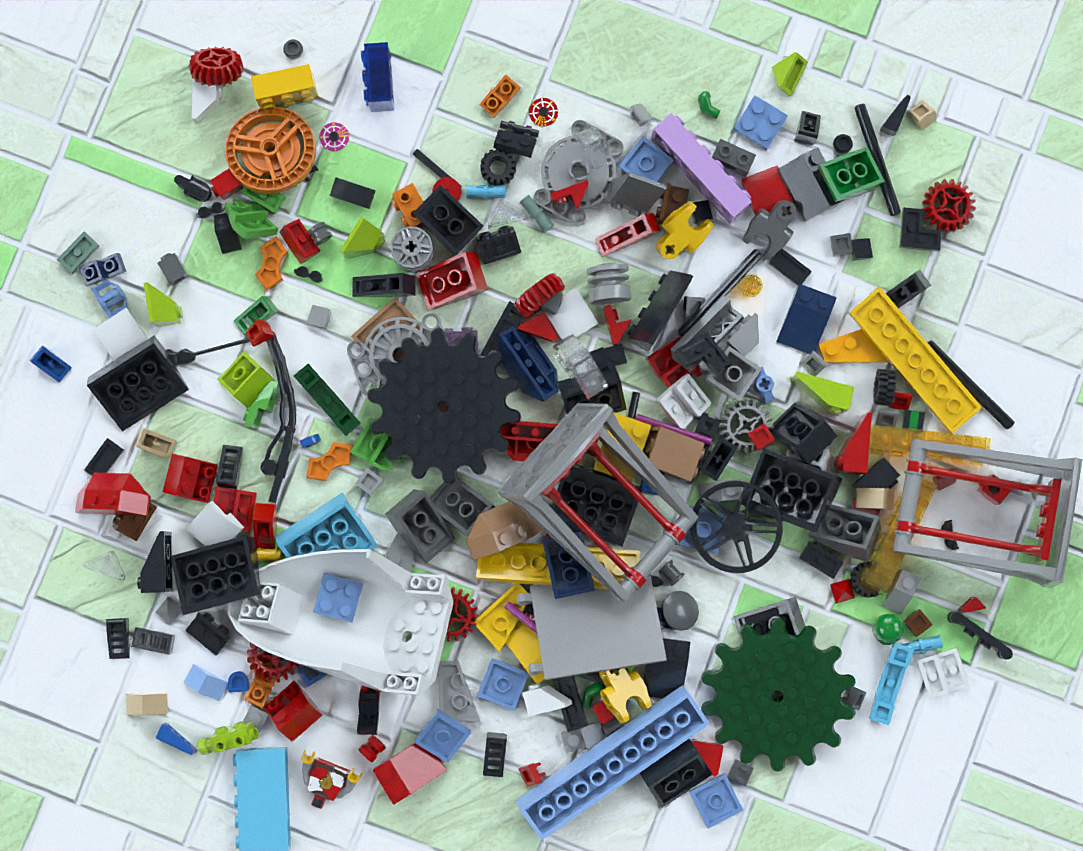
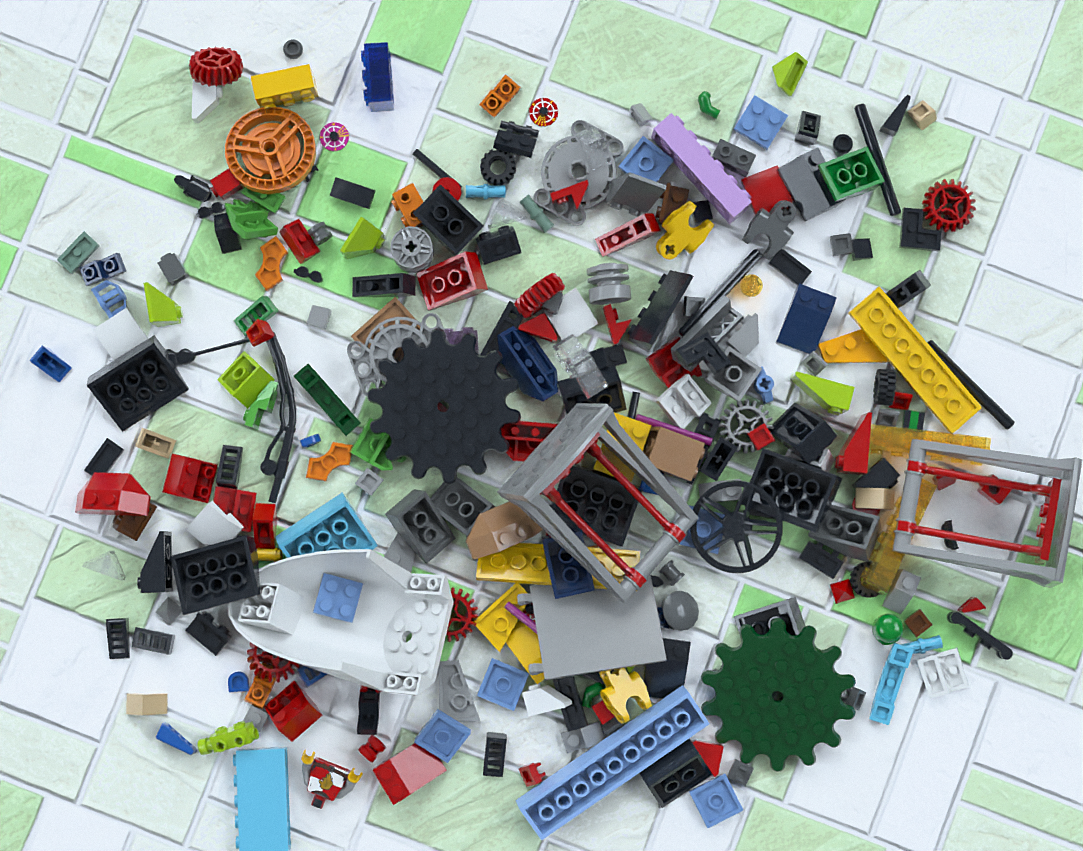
(205, 682): light blue slope -> none

